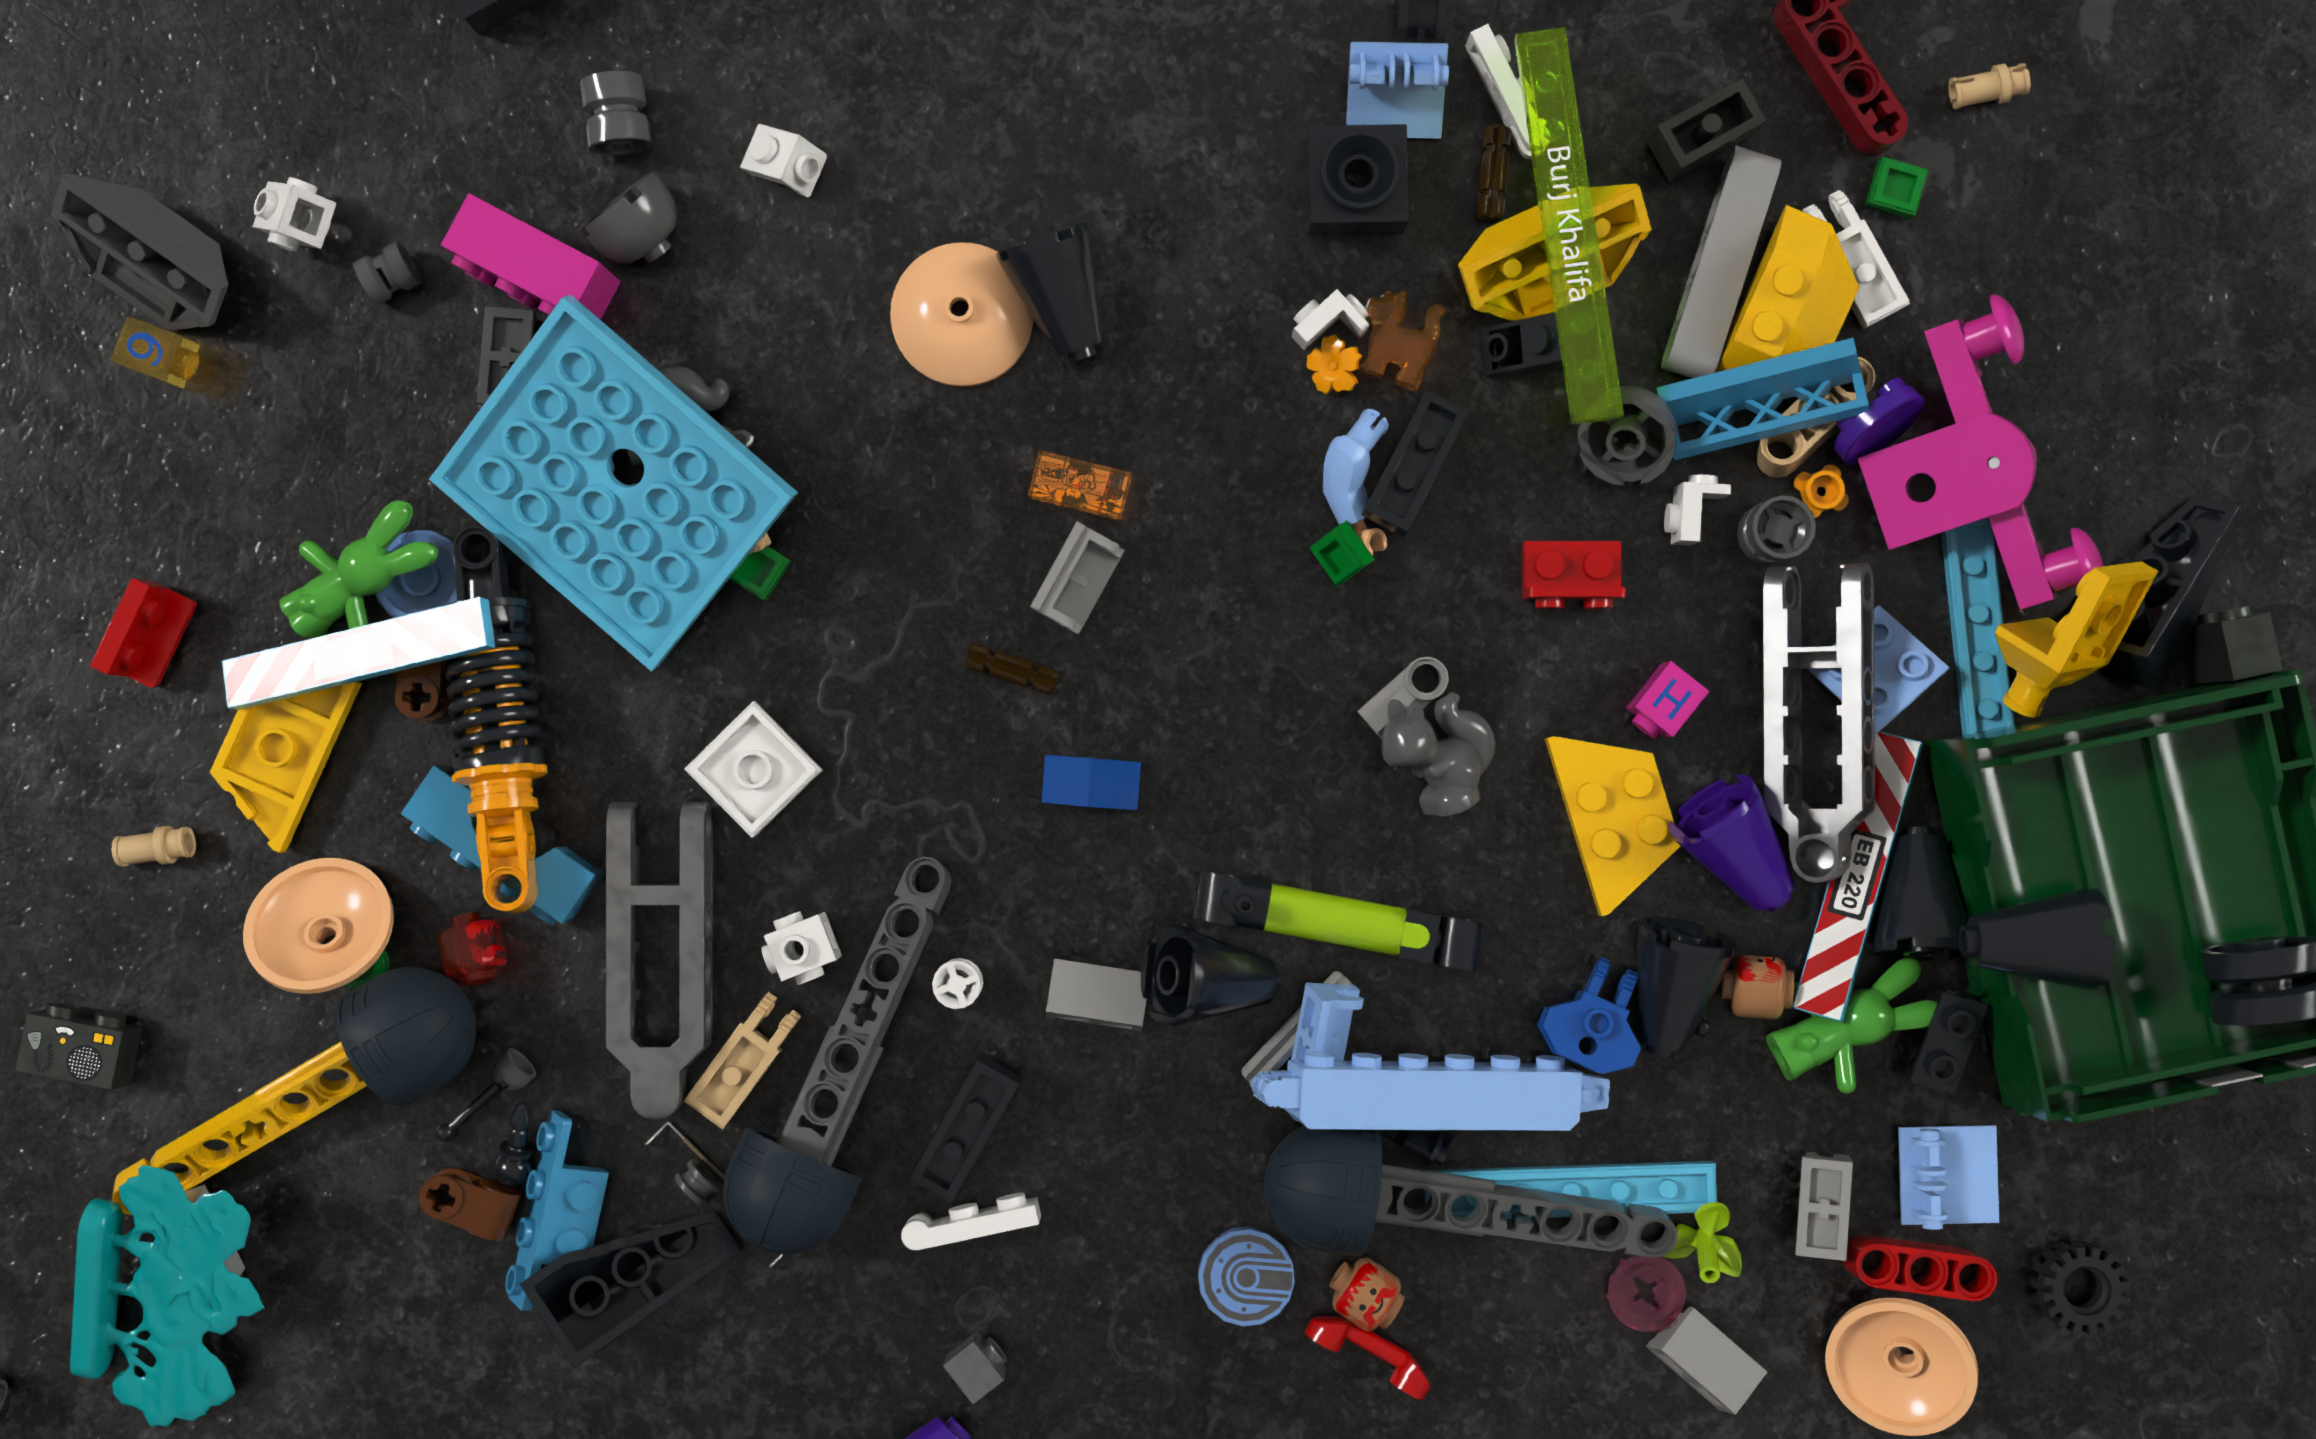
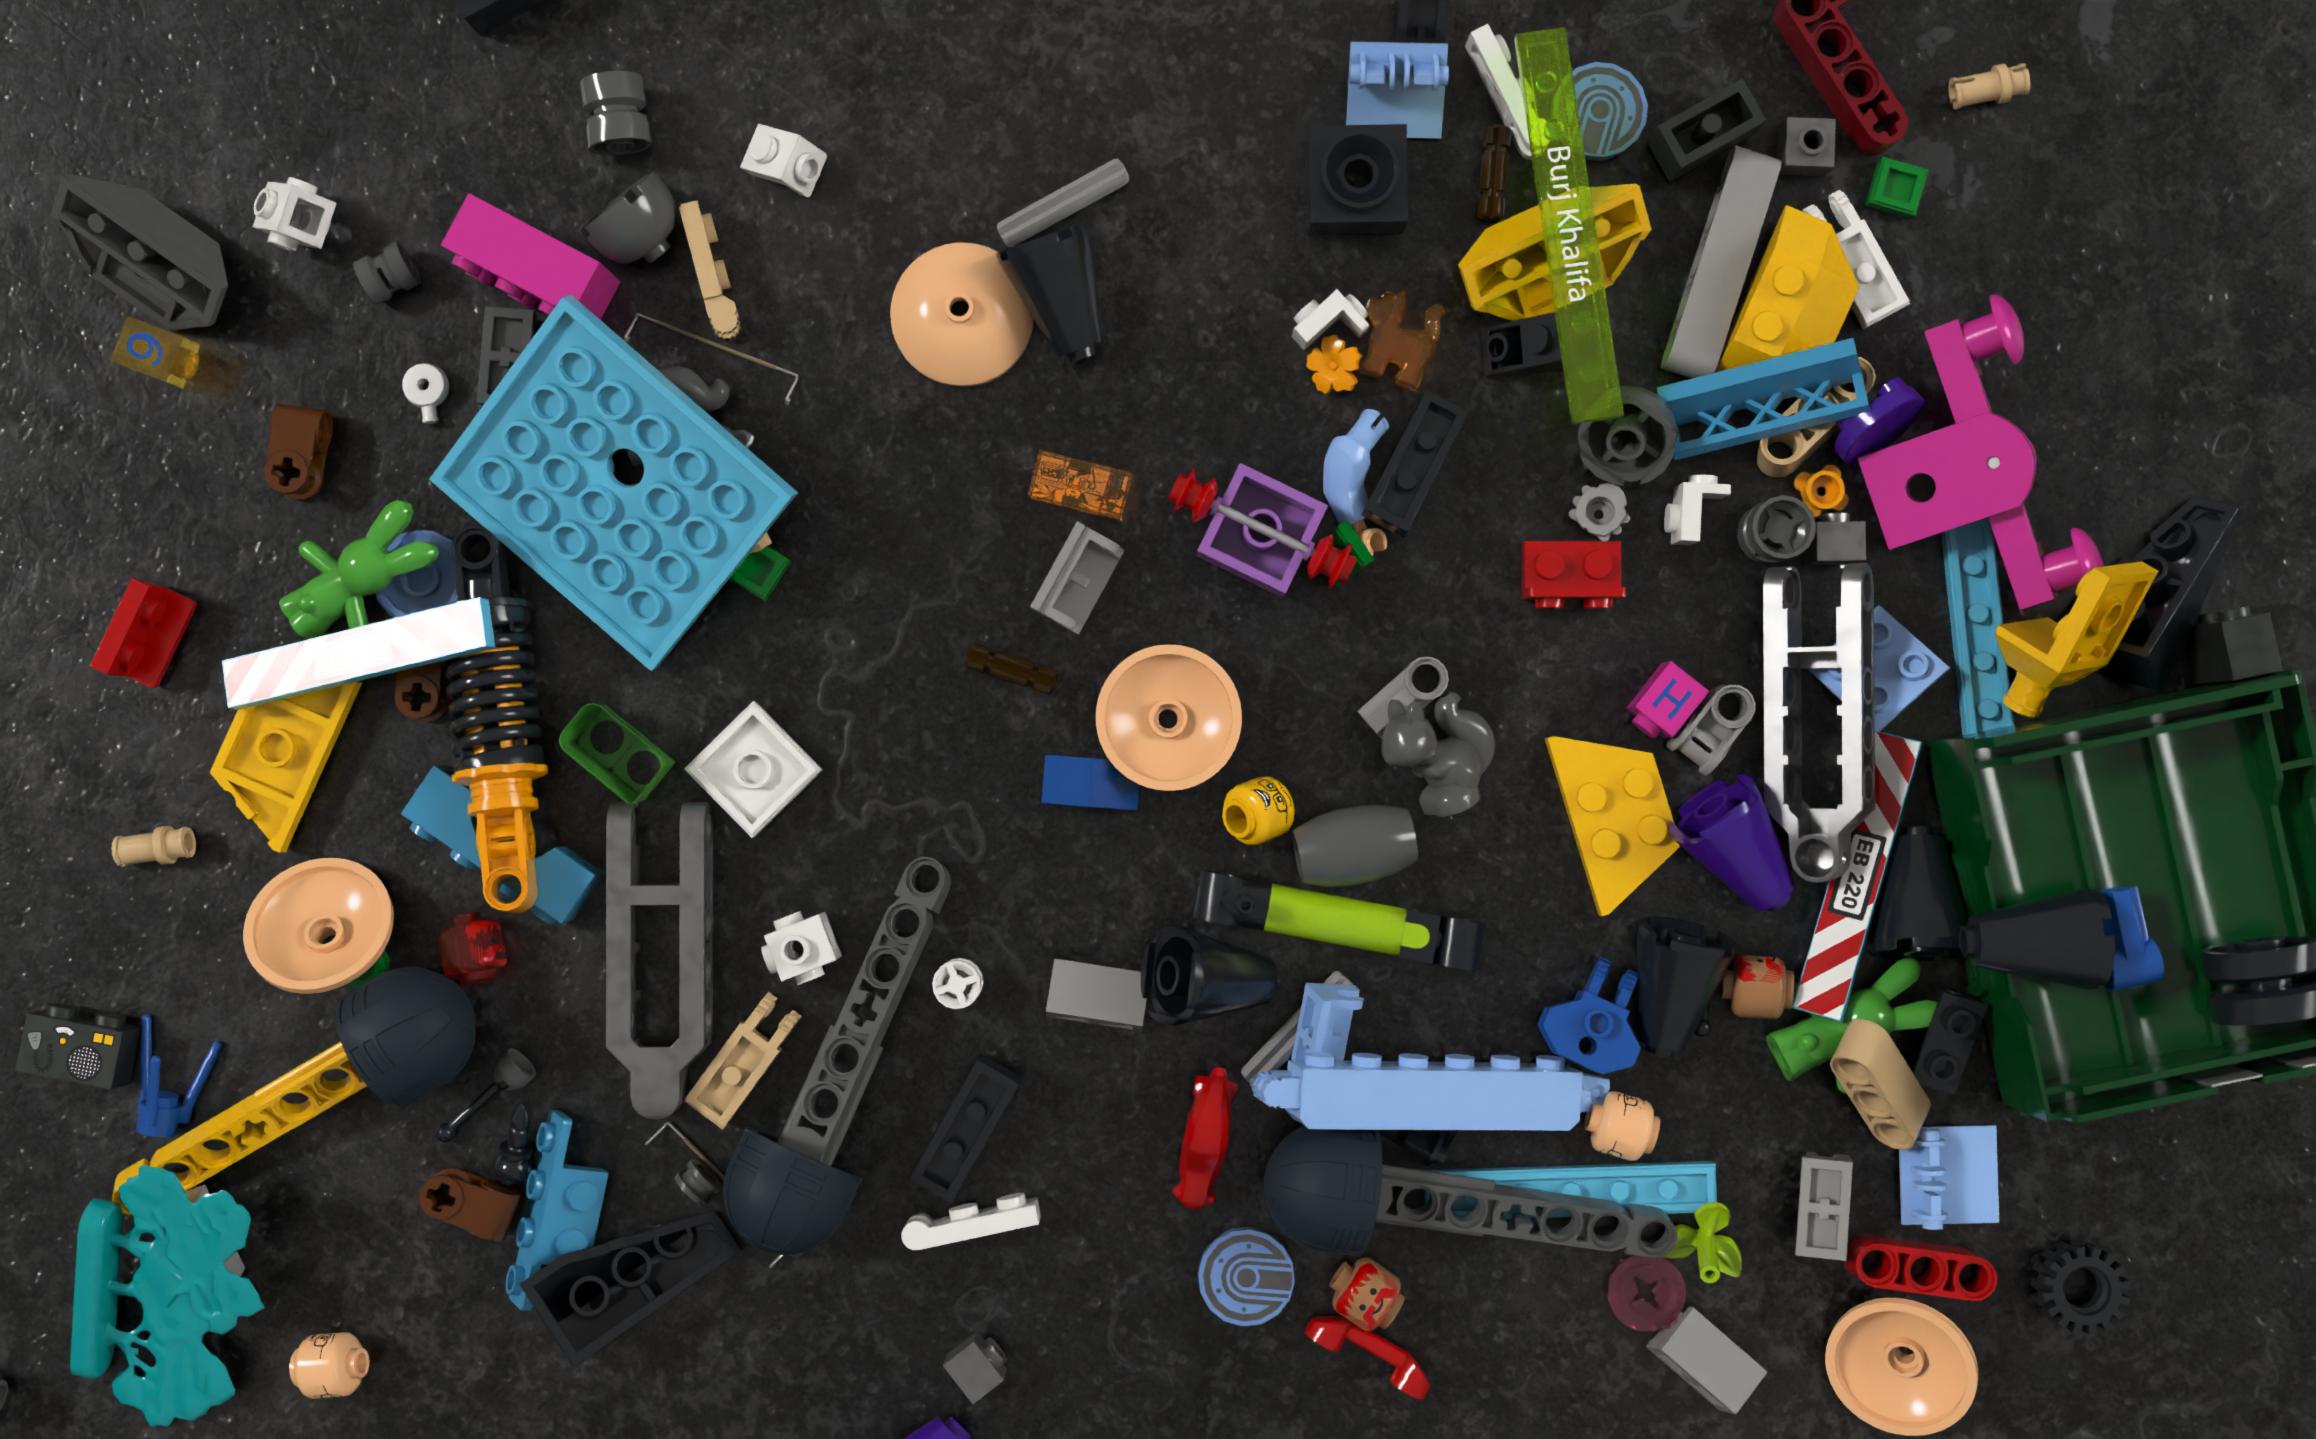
(158, 1109): none -> blue plant
(298, 443): none -> reddish brown piece
(329, 1365): none -> light nougat head
(432, 396): none -> white piece
(618, 780): none -> bright green piece
(710, 273): none -> tan hinge
(716, 345): none -> dark tan piece
(1063, 202): none -> light grey axle
(1176, 681): none -> light nougat dish
(1205, 1139): none -> red animal
(1258, 810): none -> yellow head
(1261, 529): none -> medium lavender brick
(1355, 845): none -> dark grey piece
(1608, 501): none -> light grey animal
(1609, 109): none -> tile
(1623, 1126): none -> light nougat head
(1711, 729): none -> light grey piece
(1796, 156): none -> flat silver plate
(1837, 541): none -> flat silver plate
(1880, 1084): none -> tan beam
(2136, 955): none -> blue piece

